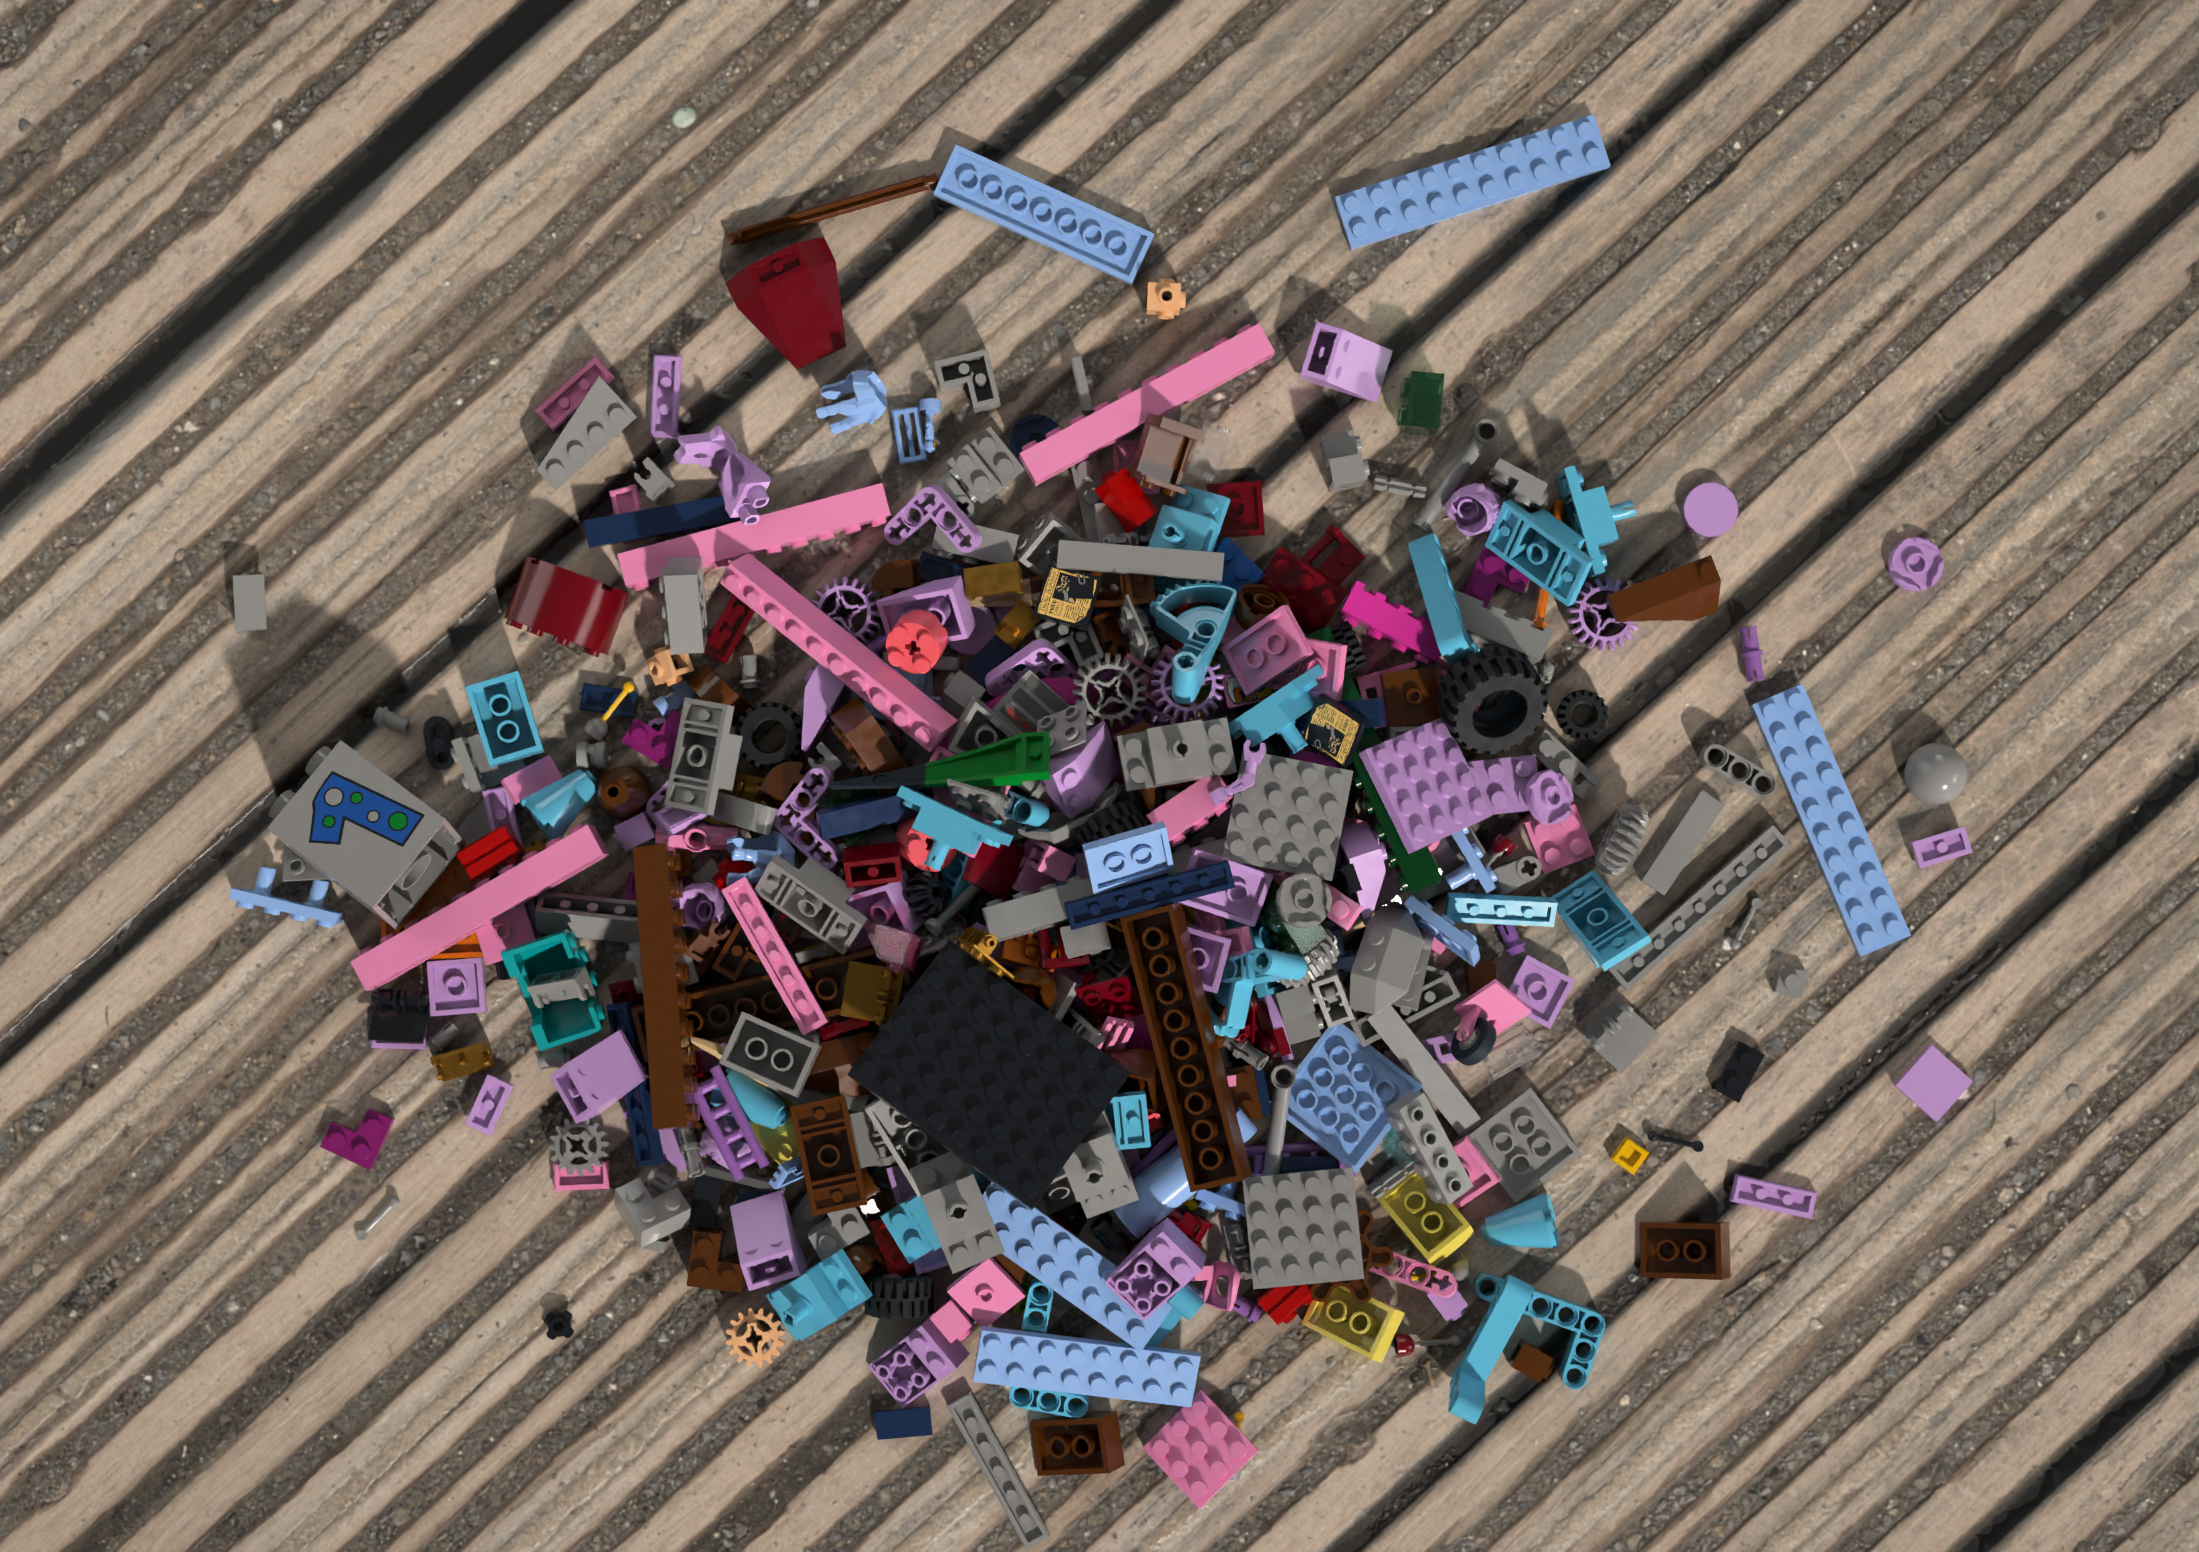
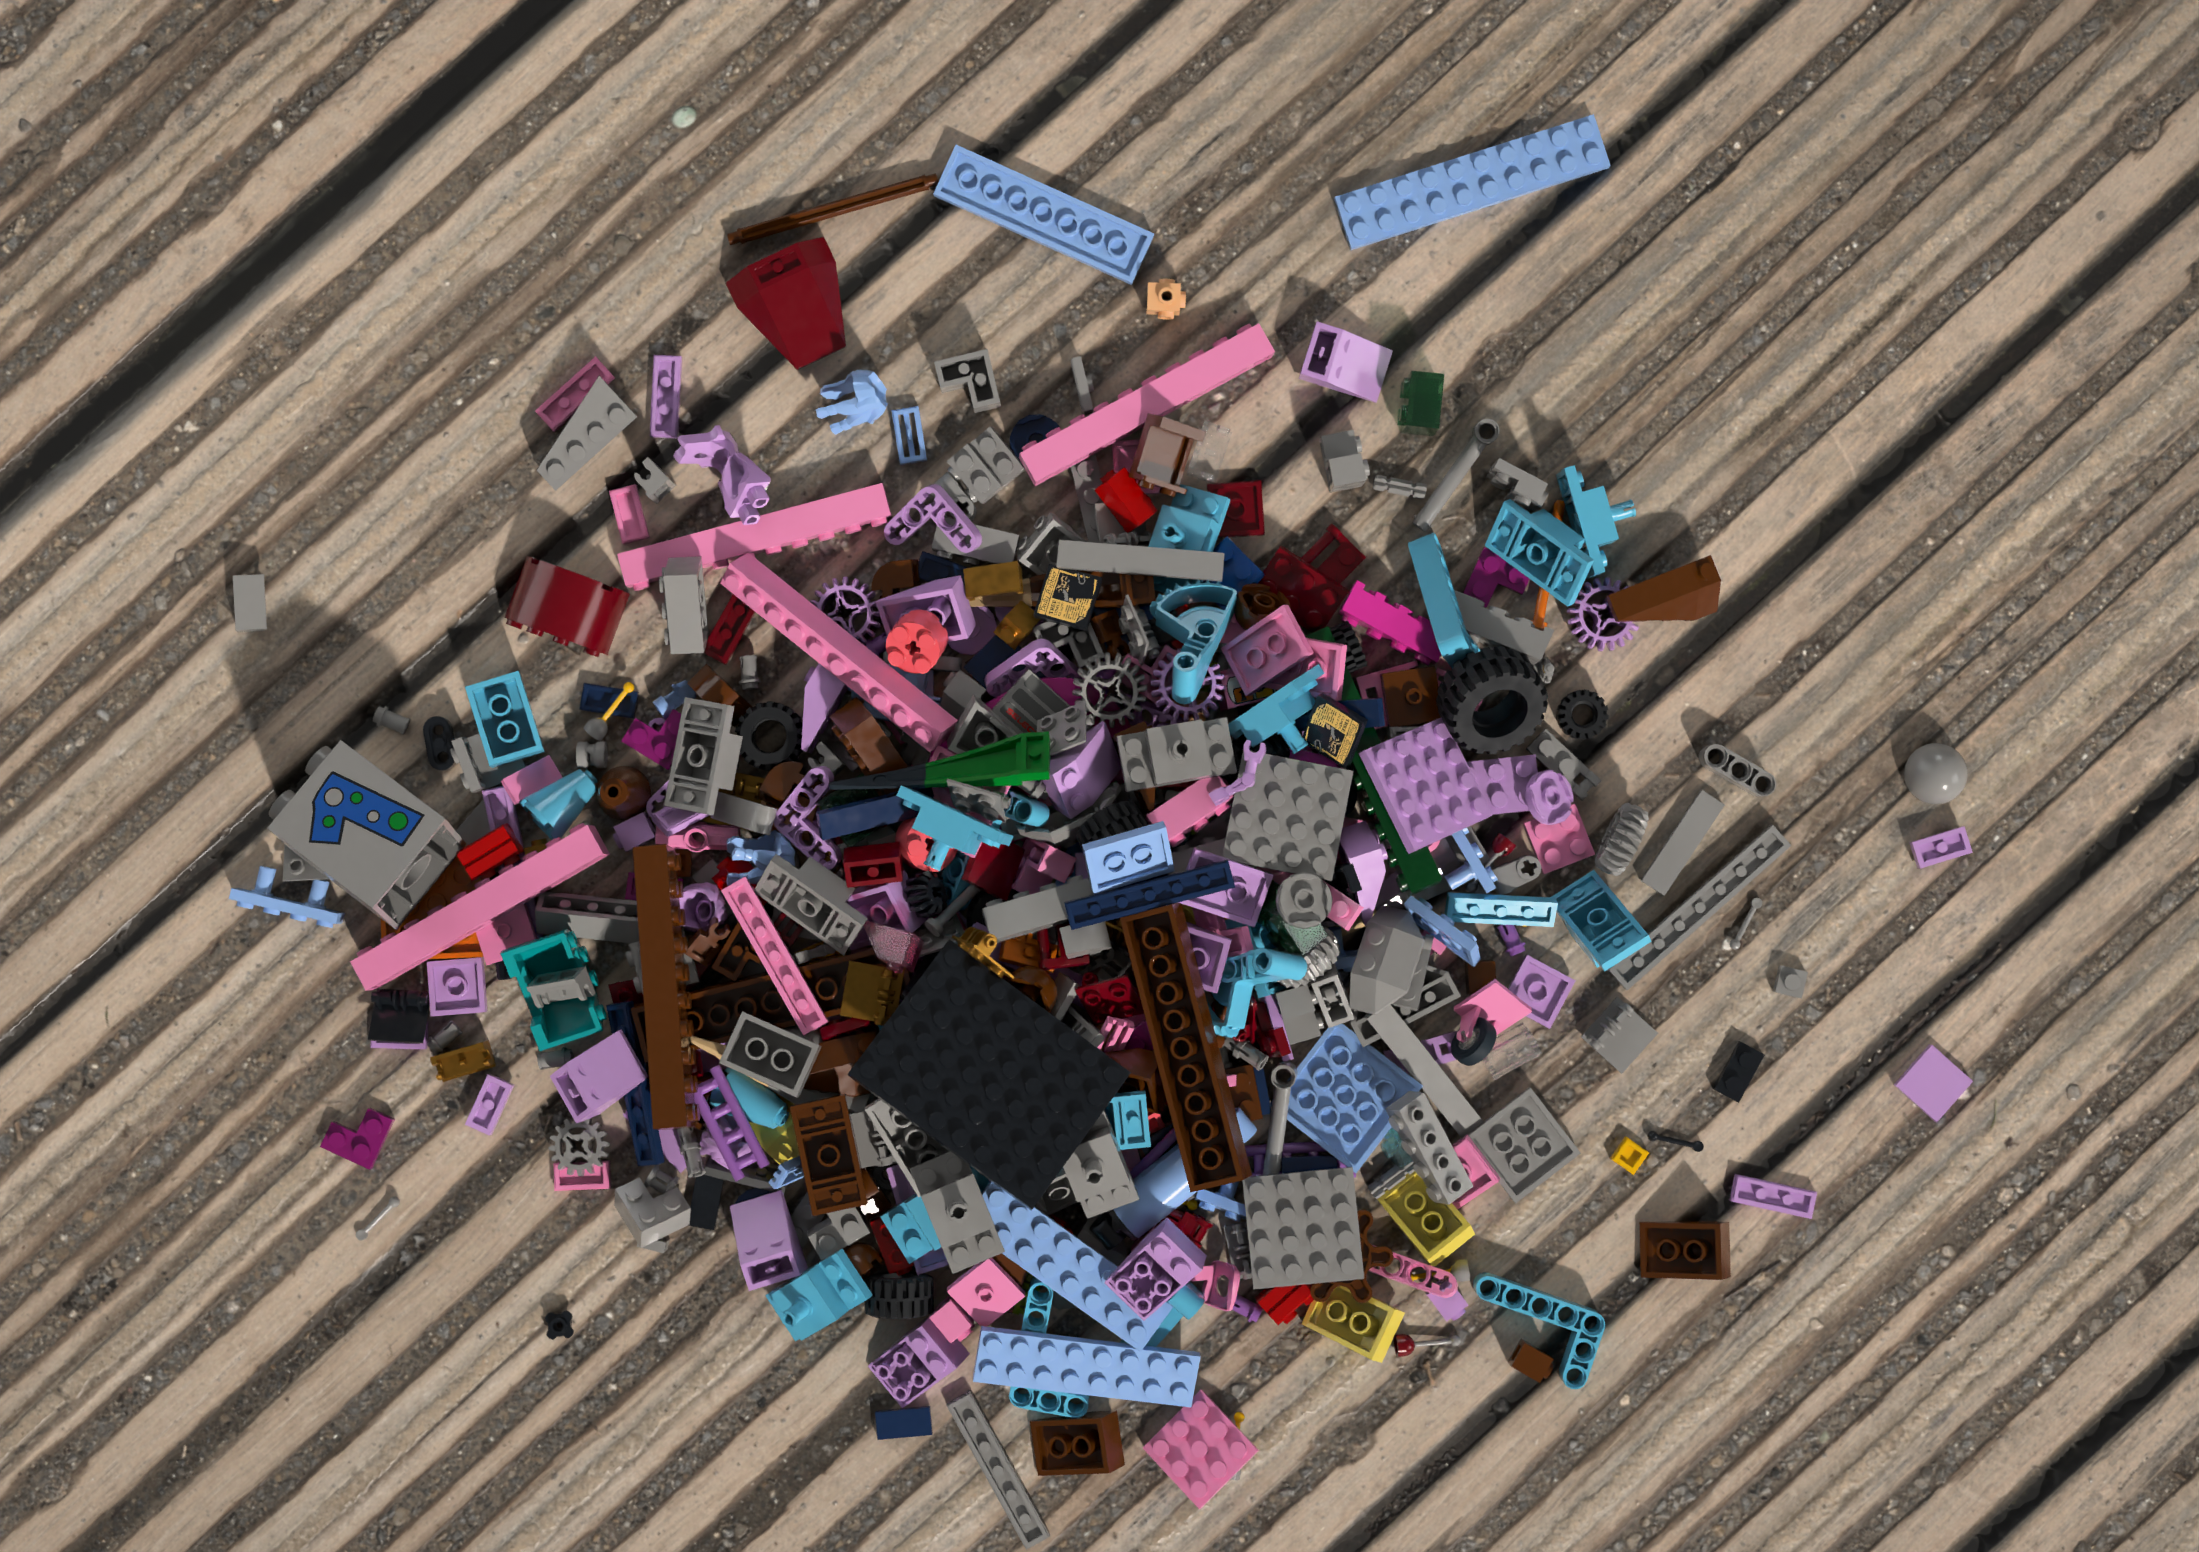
(657, 521): dark blue tile -> none
(668, 667): light nougat brick -> none
(708, 1267): reddish brown brick -> none
(753, 1324): light nougat gear -> none
(930, 407): light blue piece -> none
(1473, 508): lavender hair -> none
(1485, 1348): medium azure beam -> none
(1523, 1225): medium azure cone -> none
(1710, 509): lavender tile -> none
(1751, 653): medium lavender pin -> none
(1830, 820): light blue plate -> none
(1915, 564): lavender tile -> none

